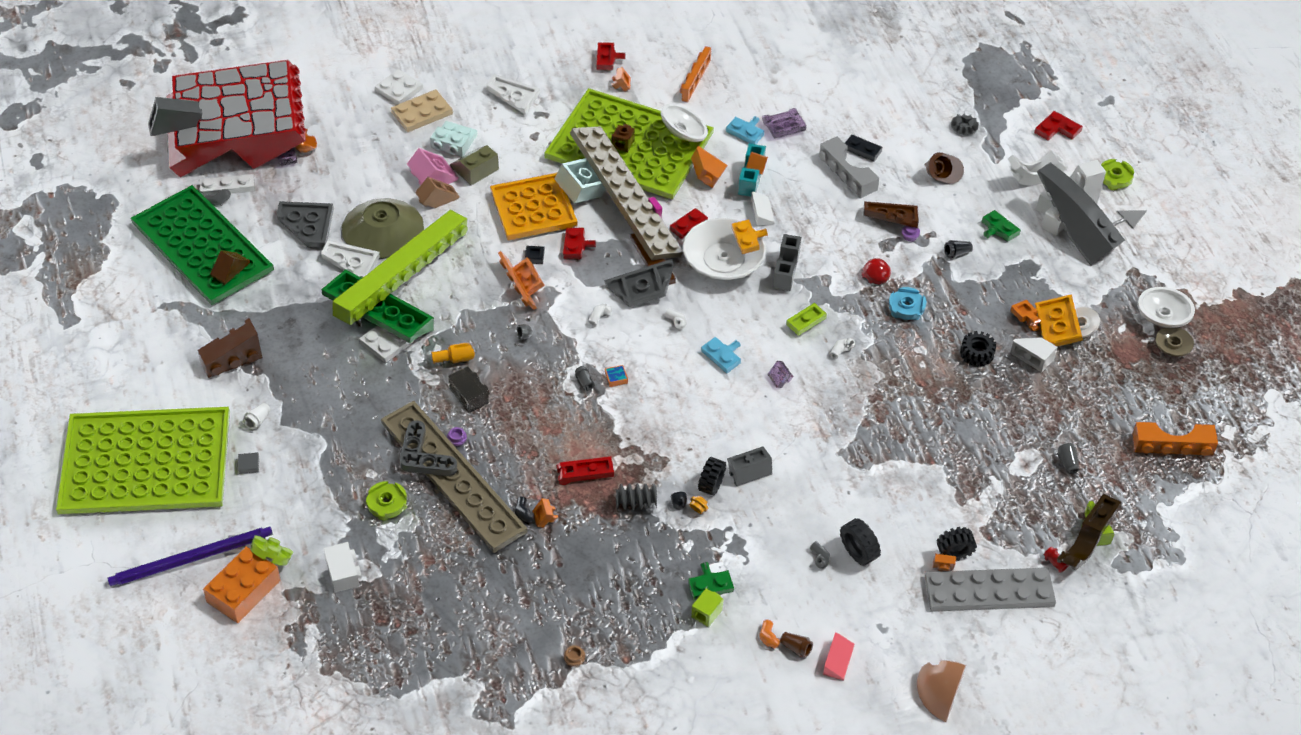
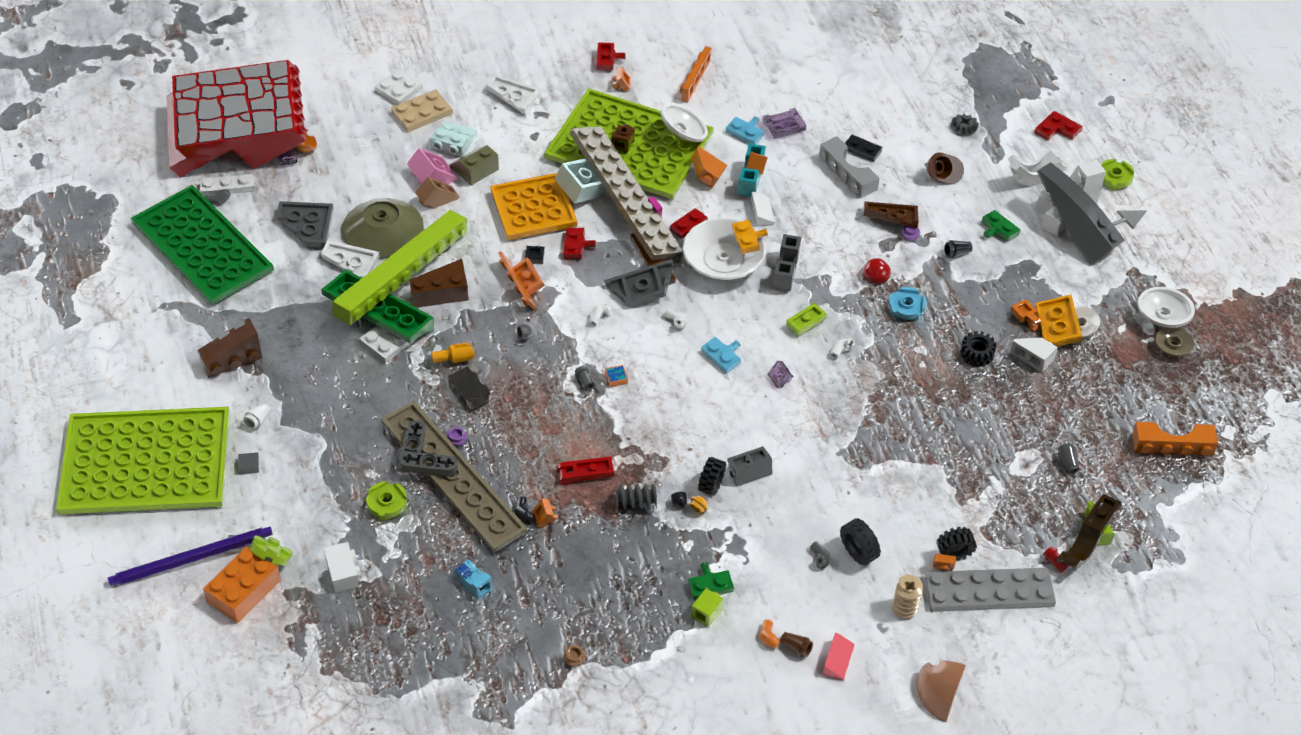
(173, 115): dark grey slope -> none
(228, 265): reddish brown slope -> none
(440, 286): none -> reddish brown wedge
(473, 579): none -> medium azure leg
(907, 596): none -> tan piece

